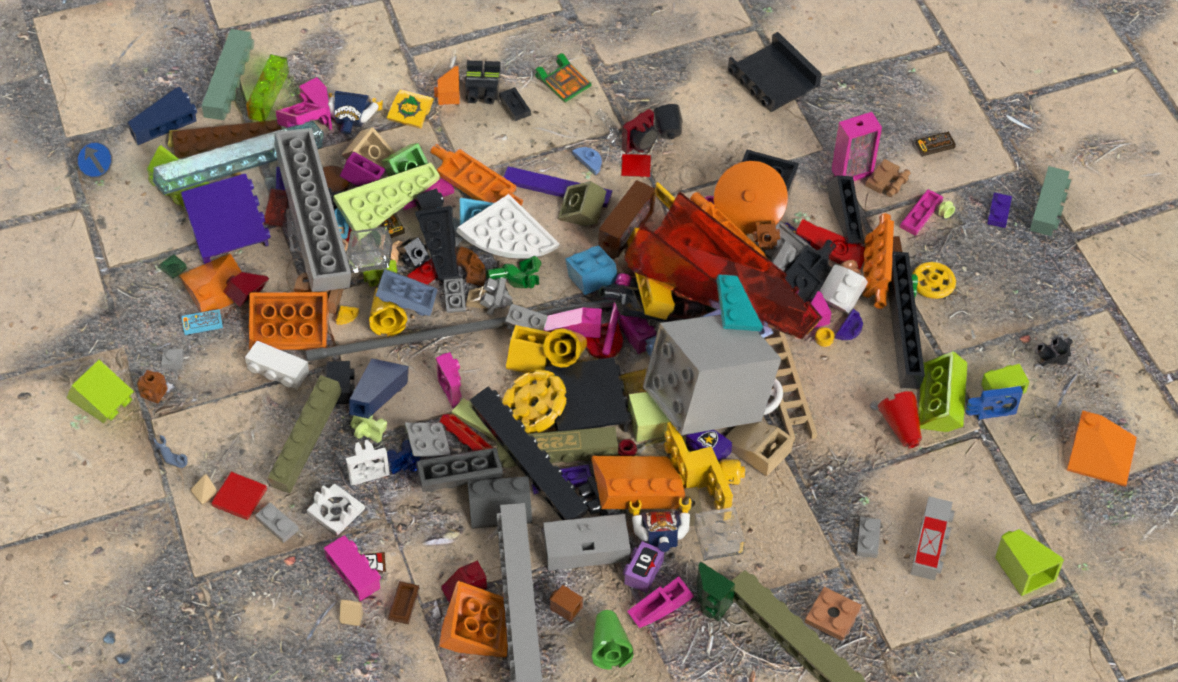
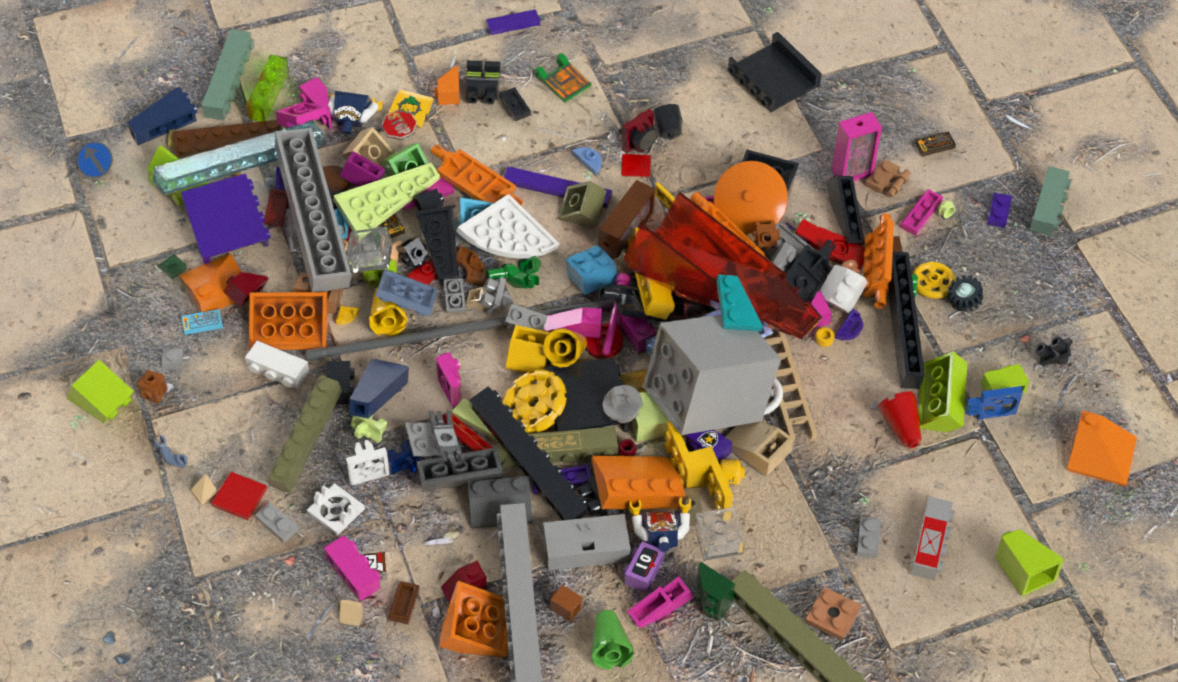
(399, 124): none -> piece
(440, 430): none -> dark grey piece
(513, 22): none -> dark purple tile
(622, 403): none -> light grey tile
(965, 293): none -> black wheel

